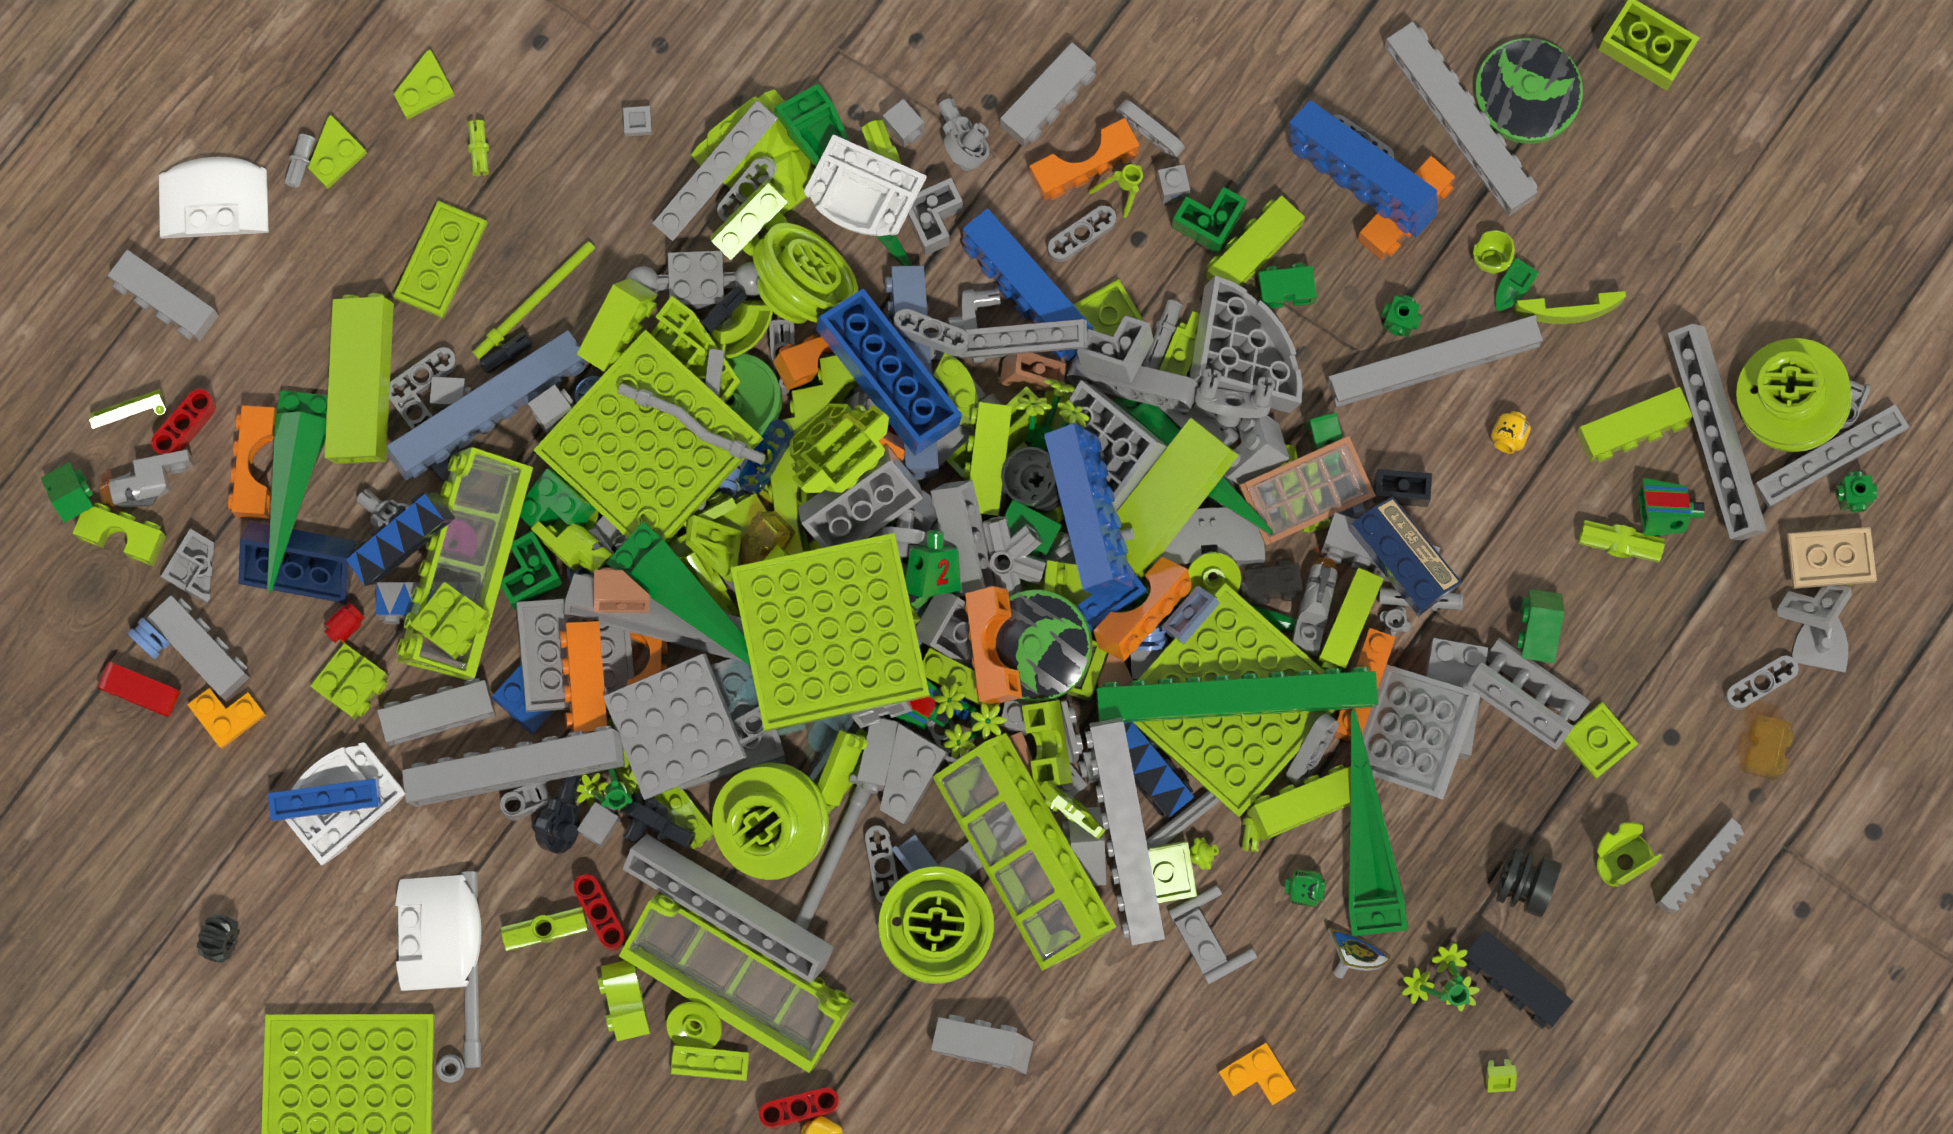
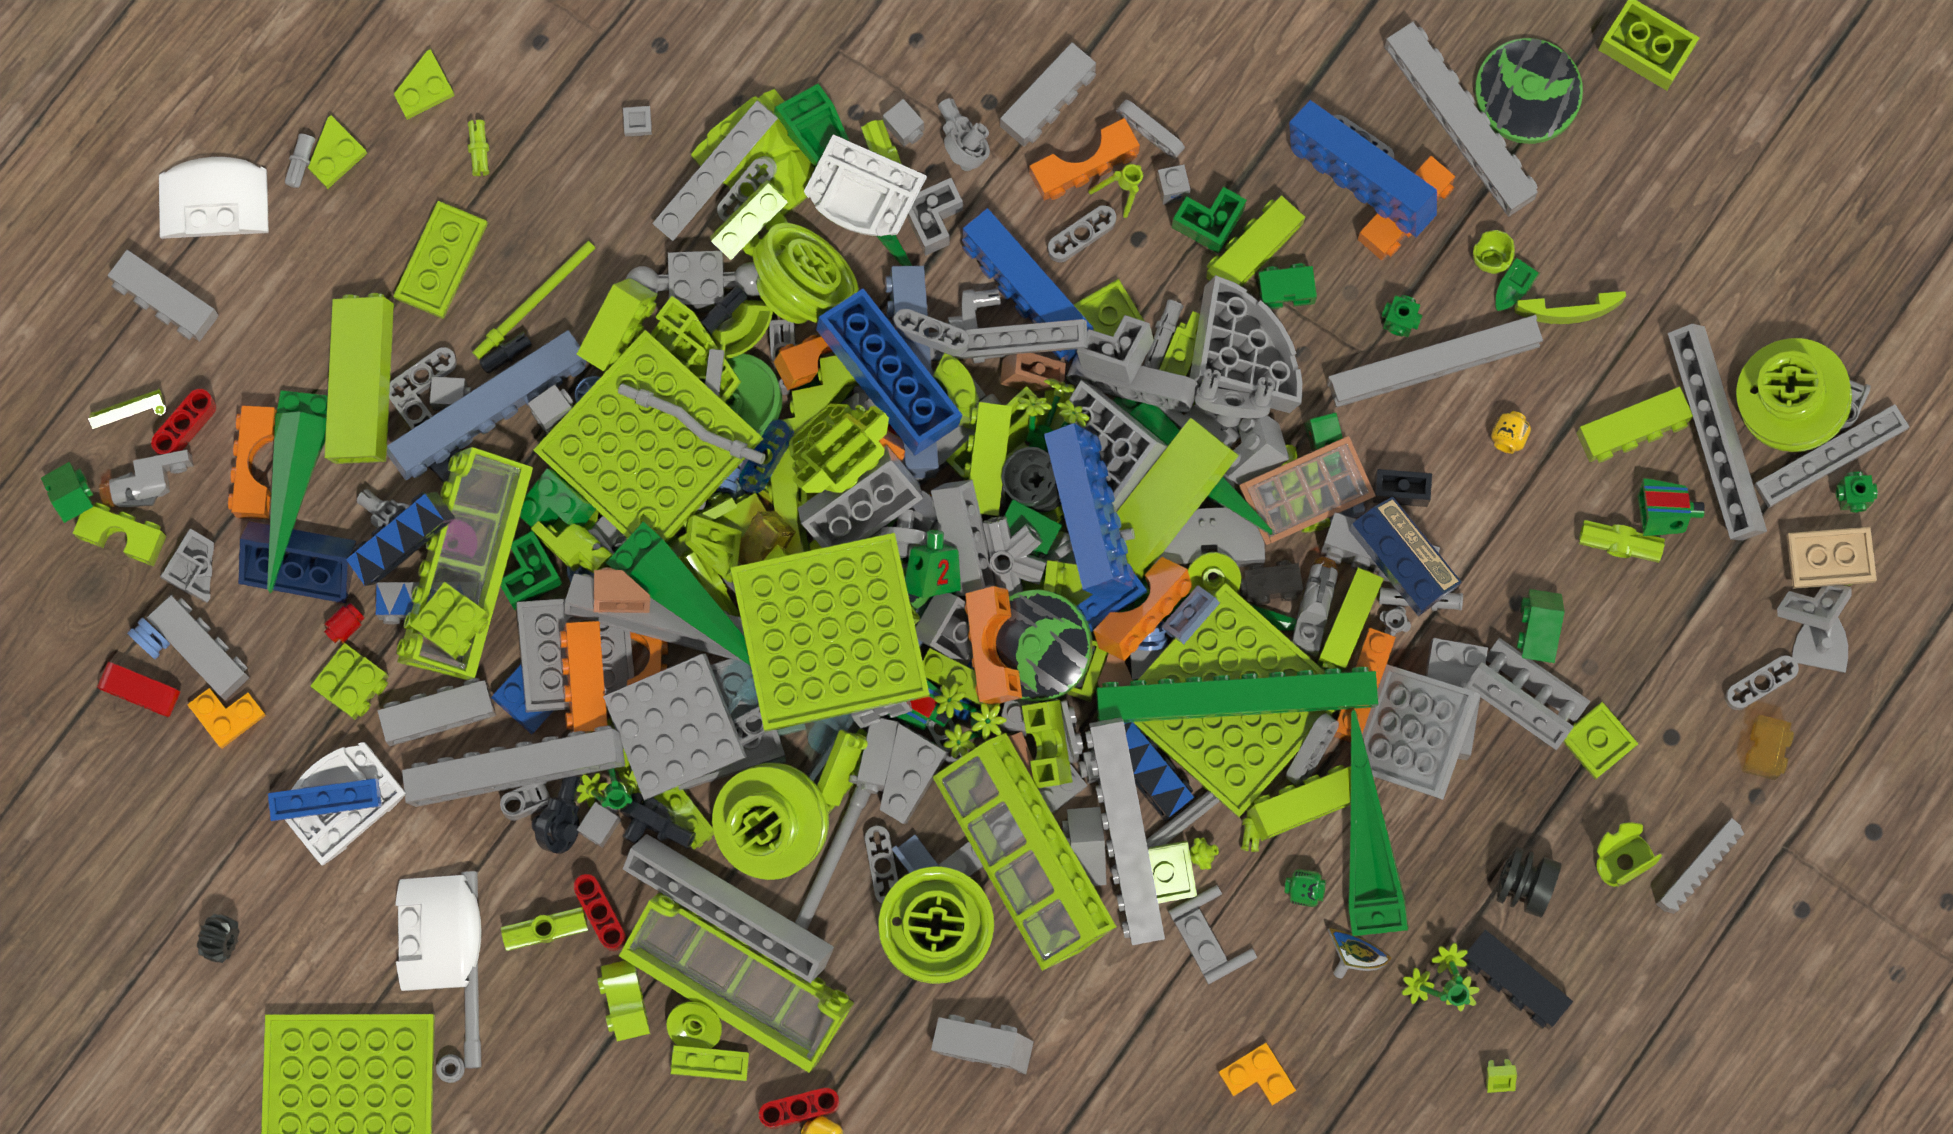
(1070, 808): lime wing -> none

